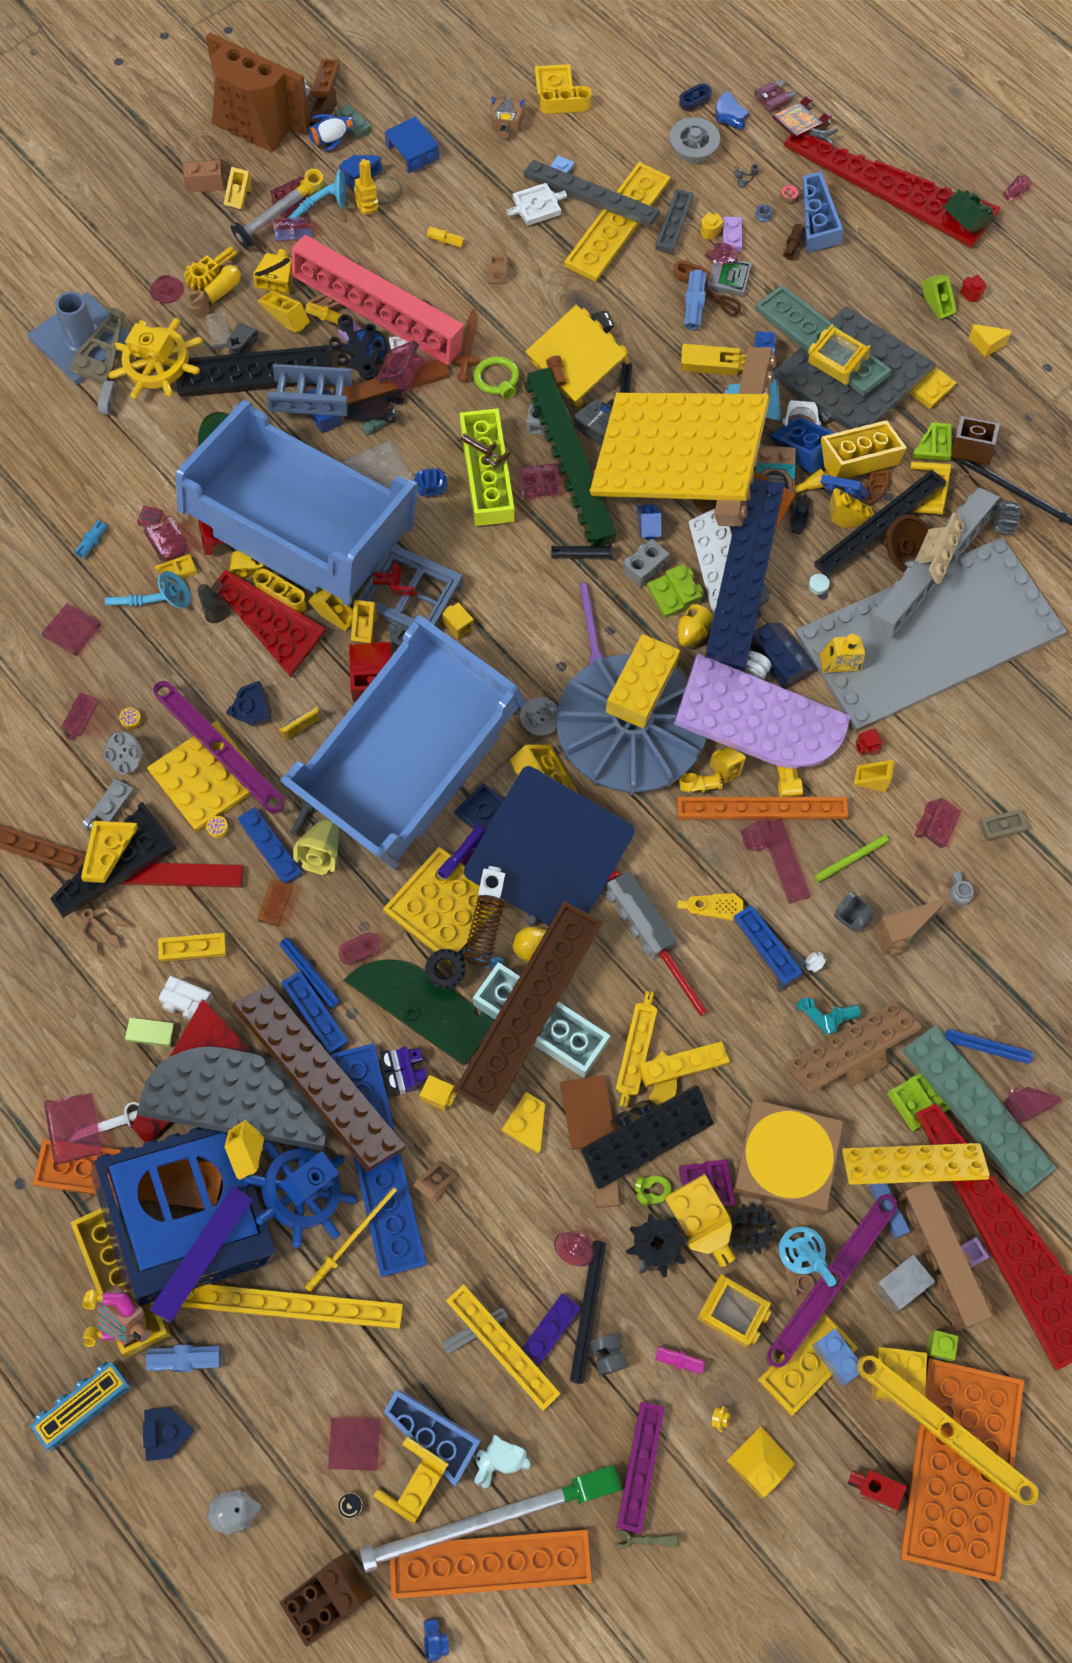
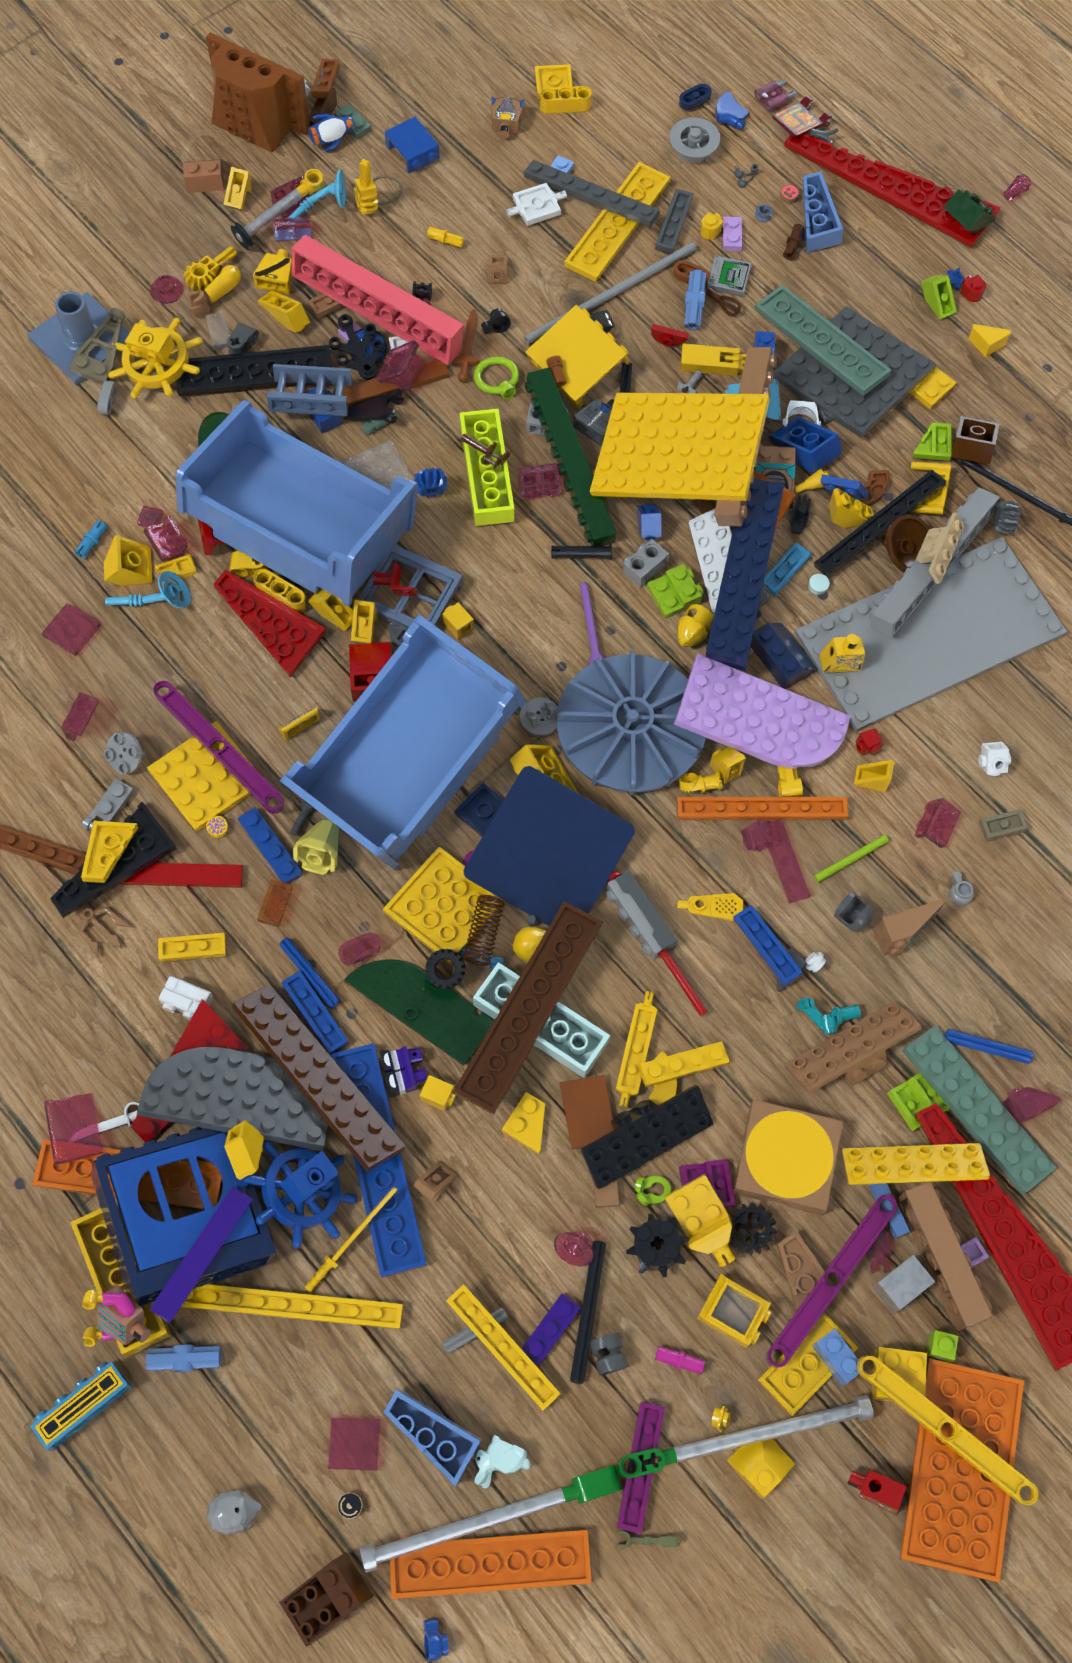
(128, 563): none -> yellow slope
(130, 718): yellow tile -> none
(150, 1032): yellowish green tile -> none
(163, 1433): dark blue plate -> none
(213, 606): clear smoke piece -> none
(251, 705): dark blue plate -> none
(323, 313): yellow axle -> none
(351, 167): blue slope -> none
(419, 1487): yellow plate -> none
(422, 291): none -> black bush
(452, 862): dark purple piece -> none
(491, 872): white brick -> none
(498, 322): none -> black piece
(619, 288): none -> light grey piece
(642, 681): yellow brick -> none
(668, 336): none -> red plate
(691, 383): none -> light grey bar
(722, 253): clear pink piece -> none
(757, 665): white wheel -> none
(786, 568): none -> dark azure tile
(805, 1253): medium azure dish -> none
(837, 354): yellow window -> none
(860, 1408): none -> flat silver piece
(862, 450): yellow slope -> none
(878, 1250): none -> clear pink plate
(955, 278): none -> blue piece
(994, 758): none -> white brick

